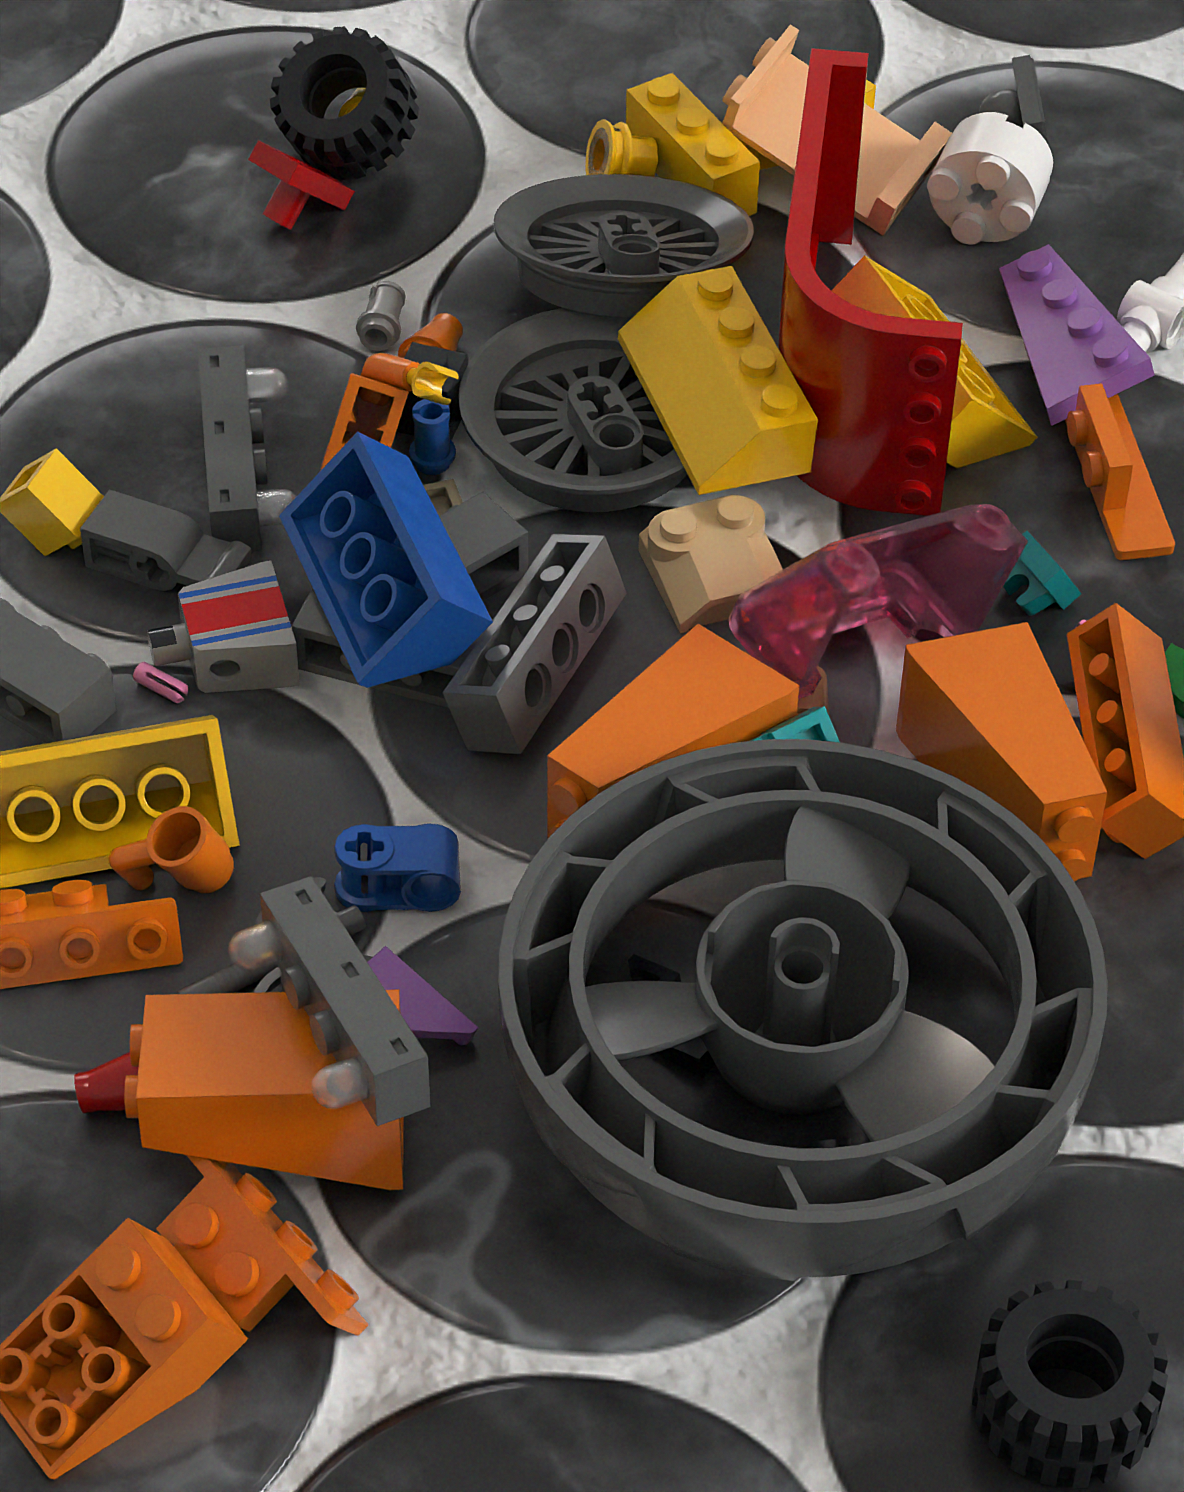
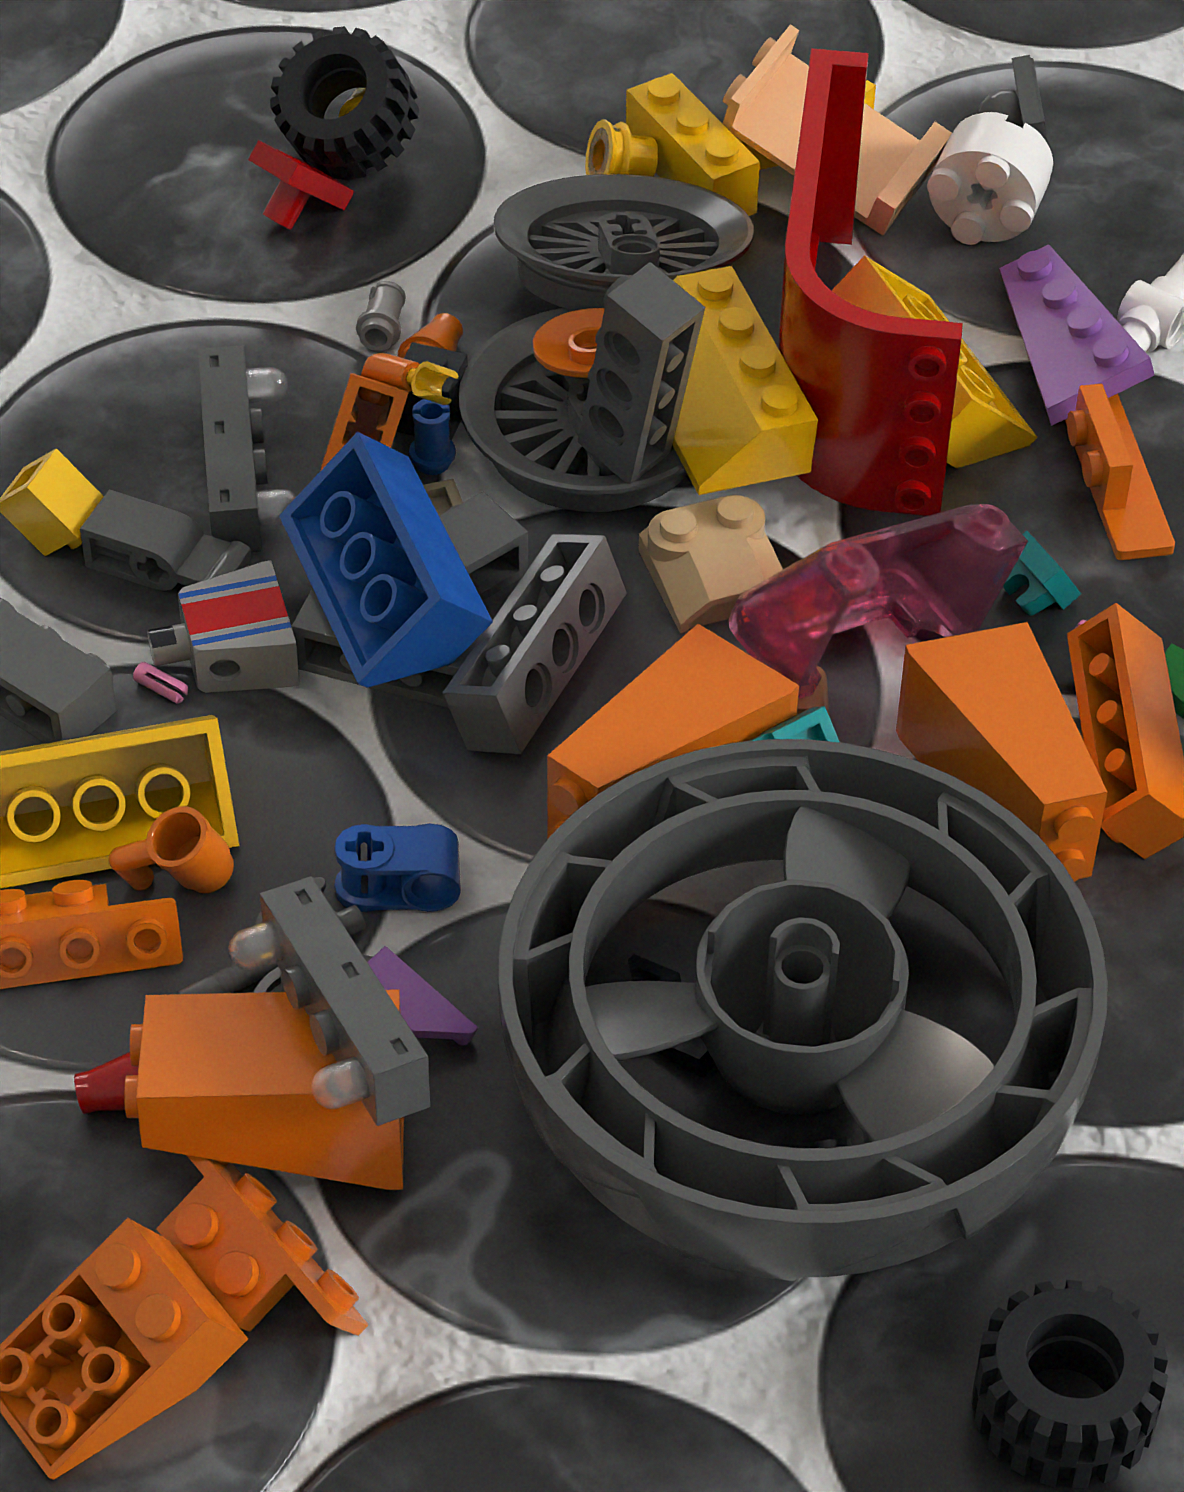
(568, 342): none -> orange dish
(639, 372): none -> dark grey brick

